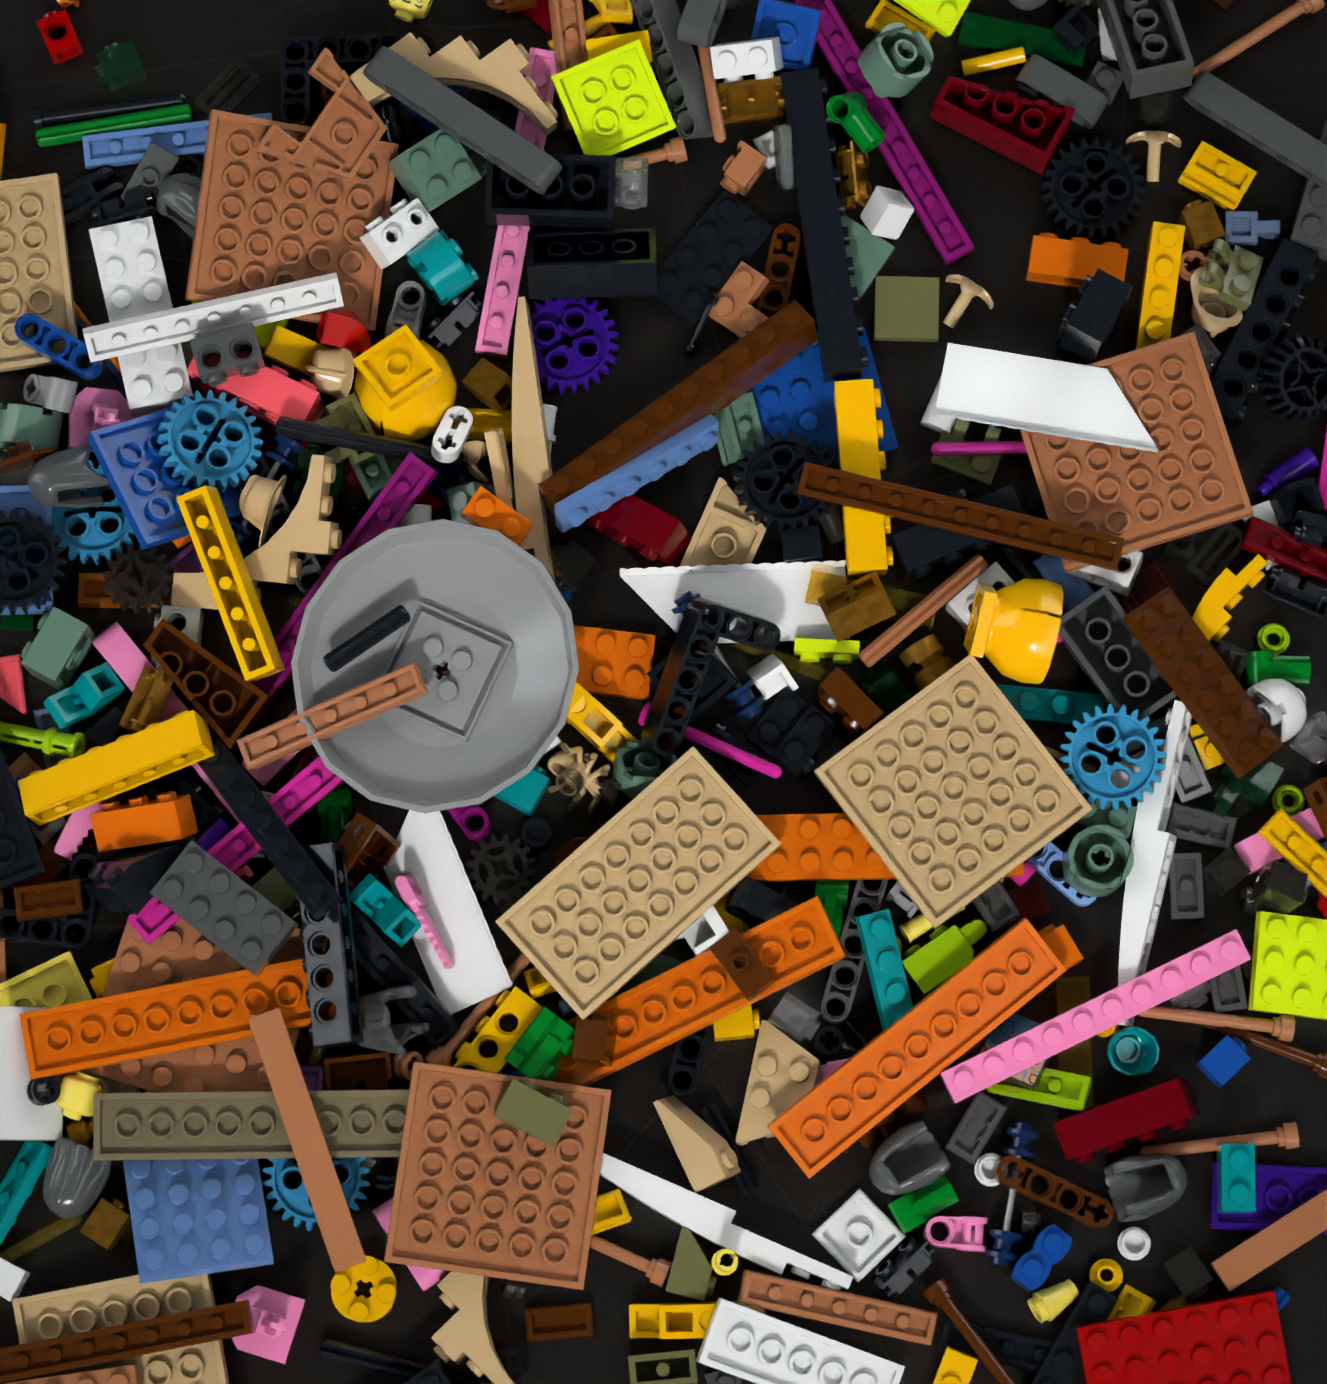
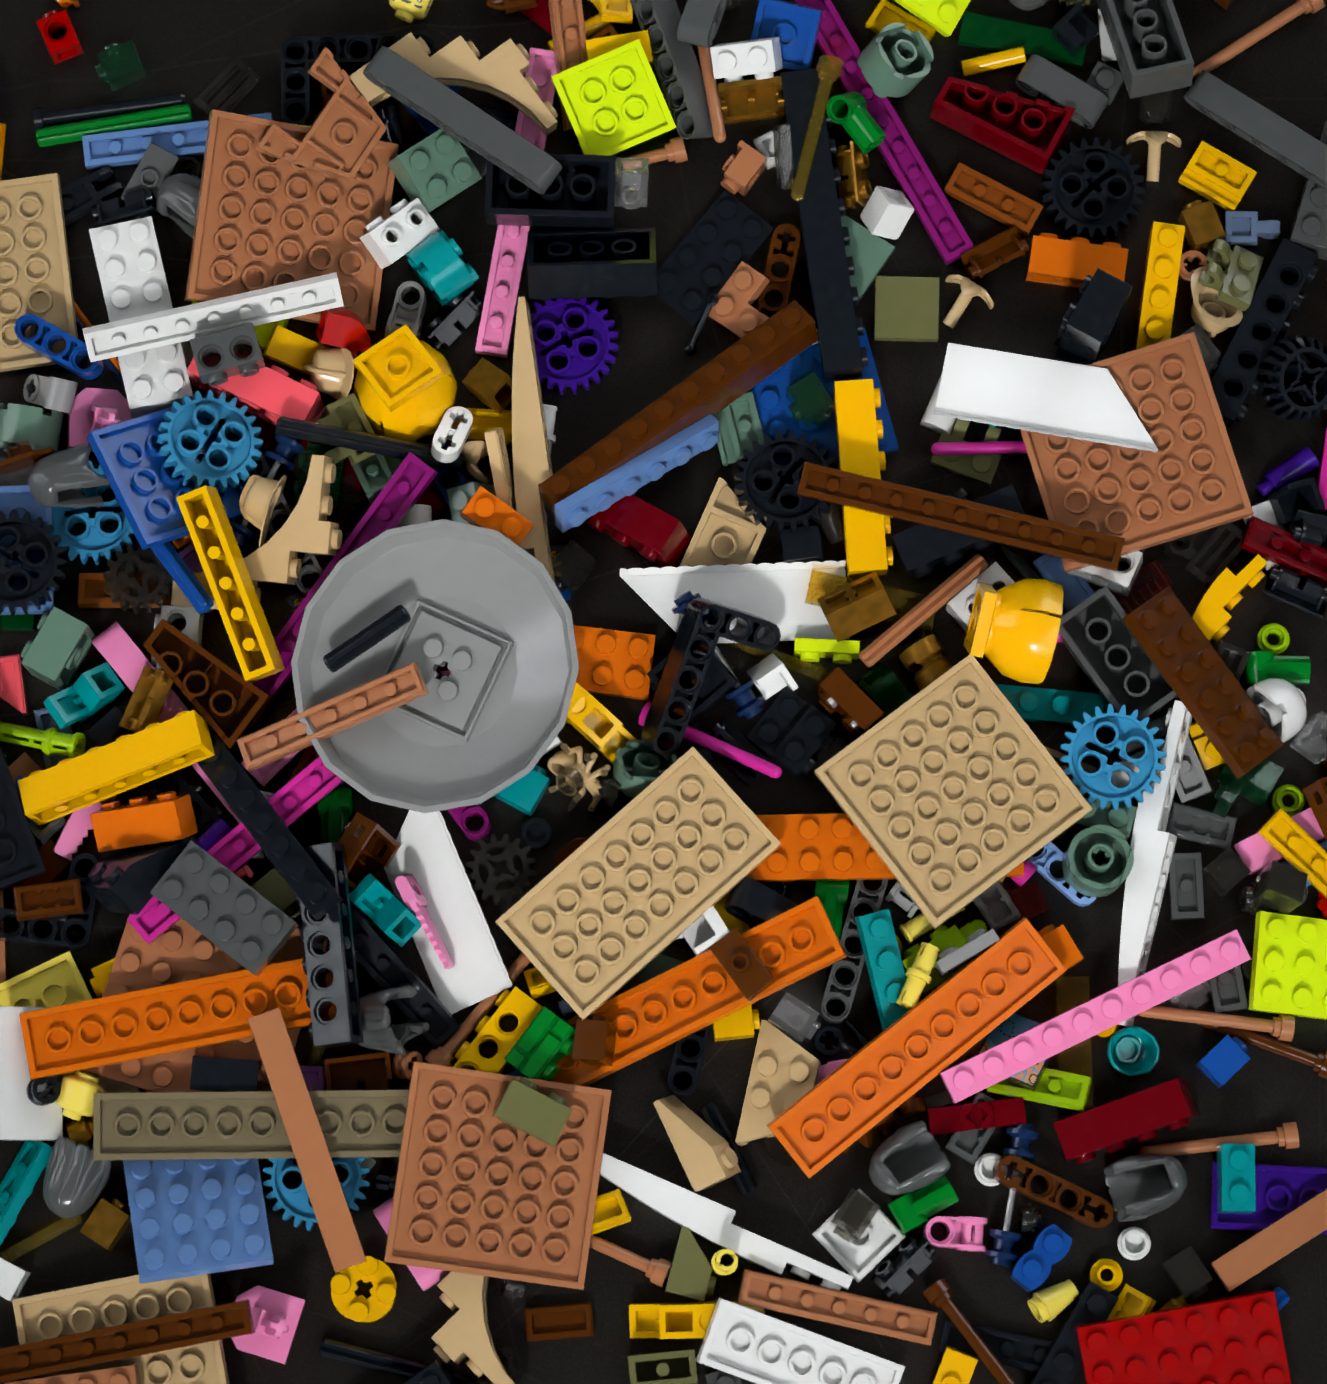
(182, 576): none -> blue axle
(224, 1074): none -> black tile
(810, 401): none -> clear green brick
(829, 69): none -> clear yellow piece
(854, 1216): none -> clear smoke brick
(918, 975): none -> light yellow pin
(954, 958): none -> light grey plate
(976, 1116): none -> dark red piece
(993, 199): none -> dark orange plate
(993, 253): none -> reddish brown hinge

